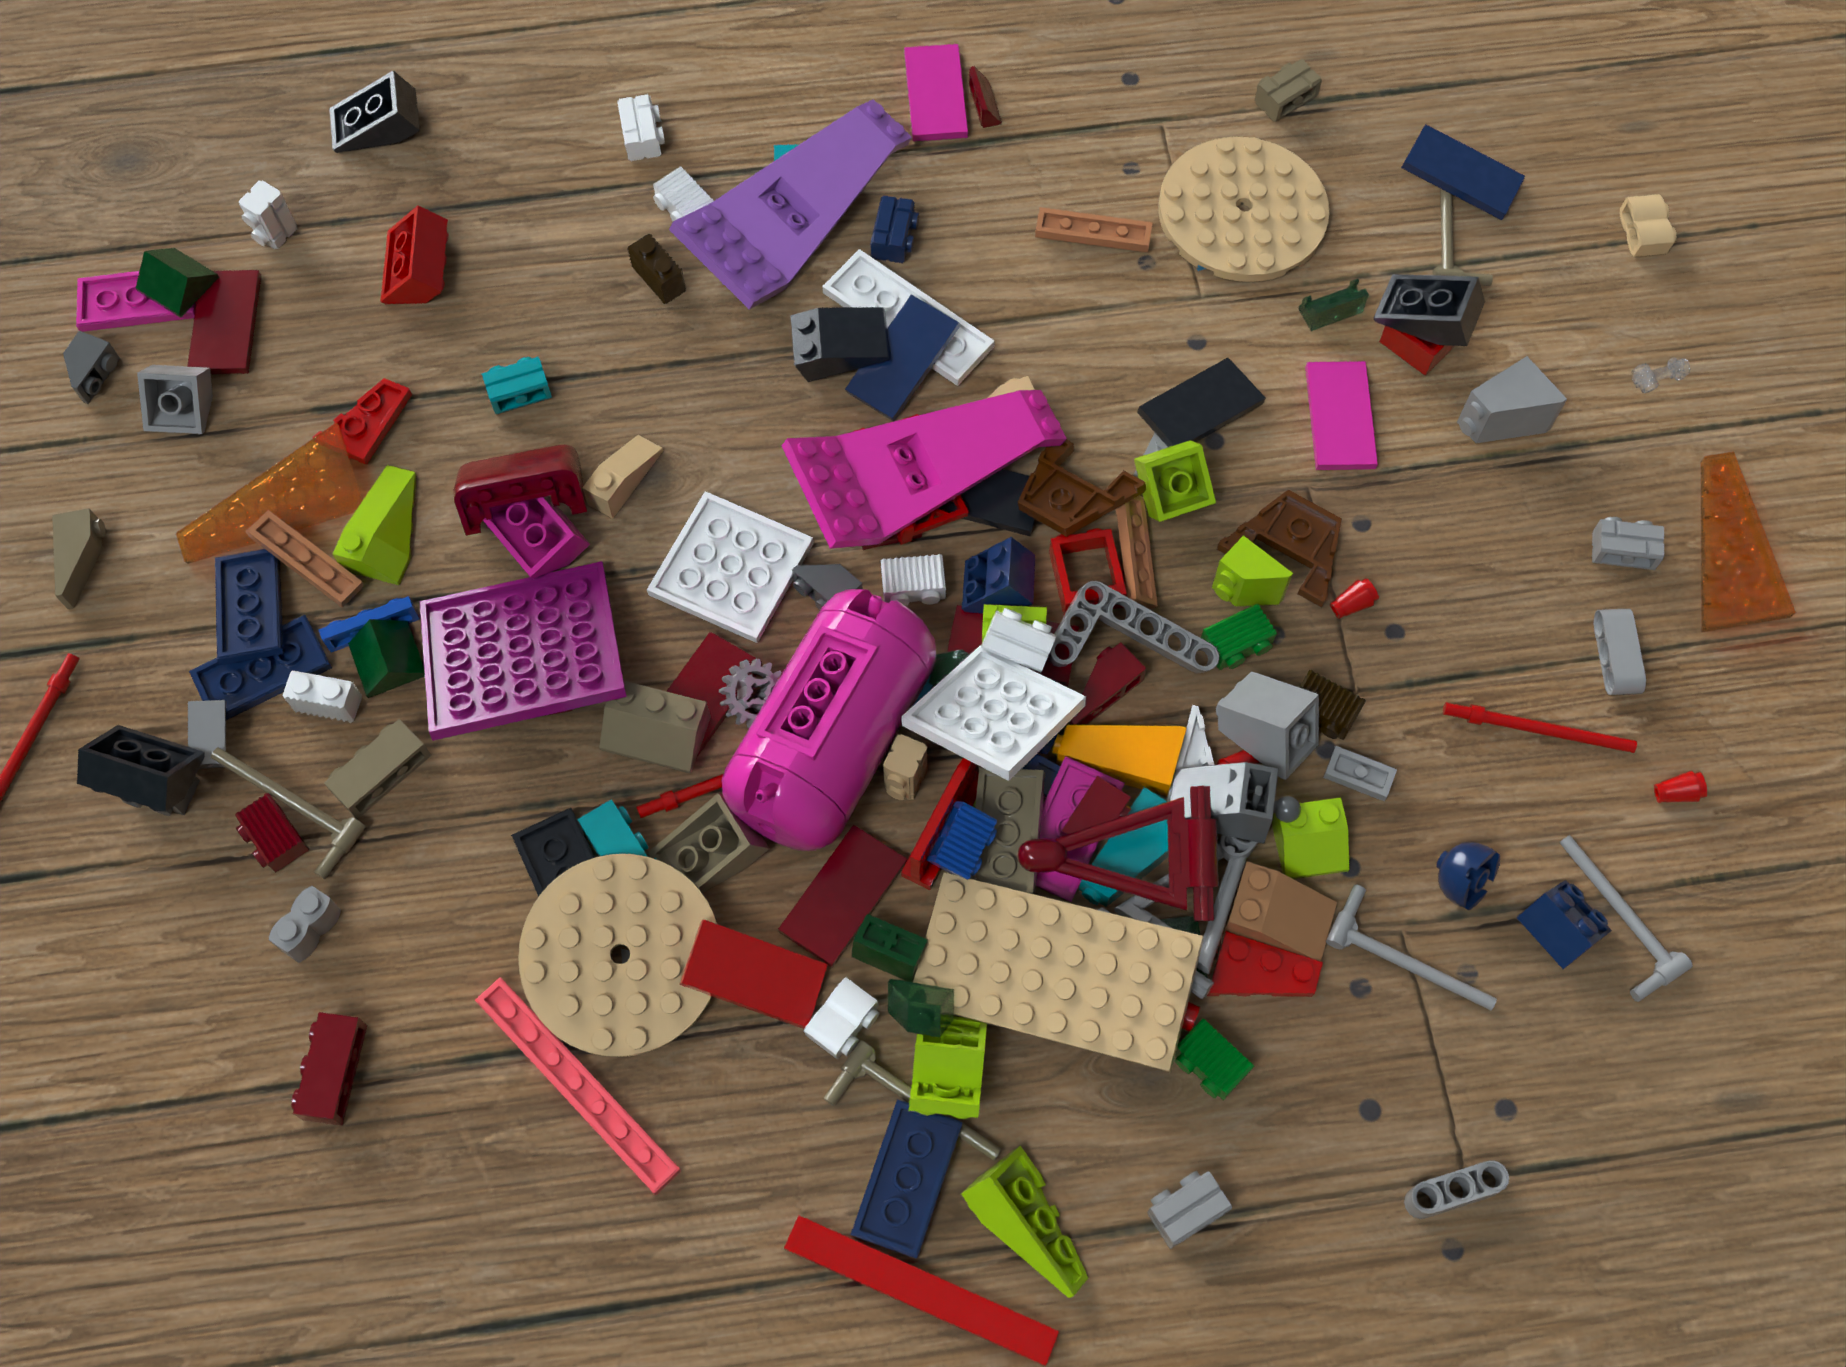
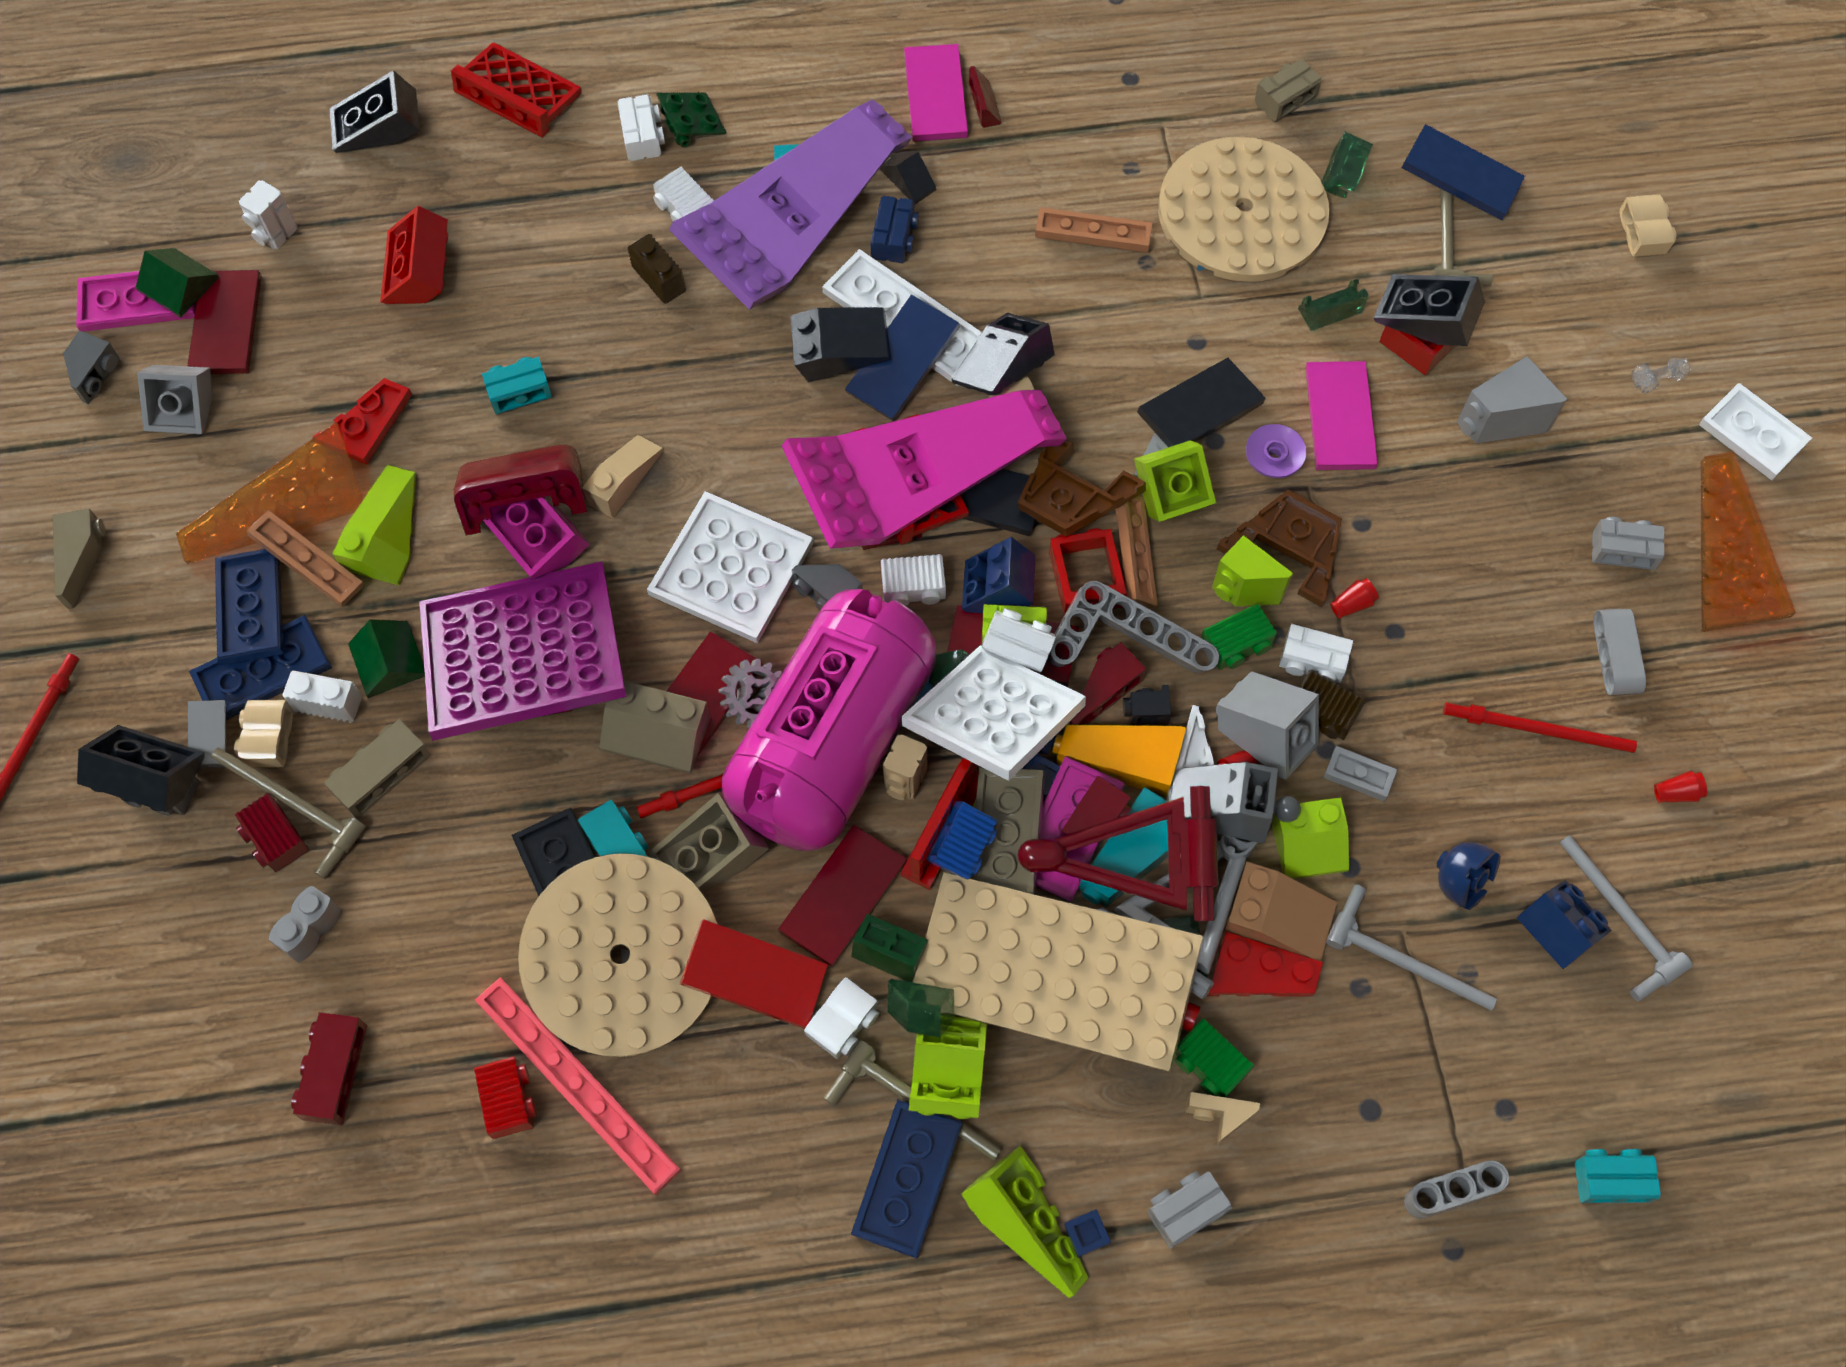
(264, 733): none -> tan brick
(340, 632): blue plate -> none
(503, 100): none -> red fence
(504, 1097): none -> red brick
(689, 115): none -> dark green hinge
(910, 175): none -> black slope
(922, 1290): red tile -> none
(1005, 354): none -> slope
(1087, 1233): none -> dark blue plate
(1148, 707): none -> black brick
(1231, 1112): none -> tan slope
(1275, 440): none -> medium lavender dish
(1315, 651): none -> white brick
(1346, 164): none -> clear green hinge
(1617, 1178): none -> teal brick
(1755, 431): none -> white plate

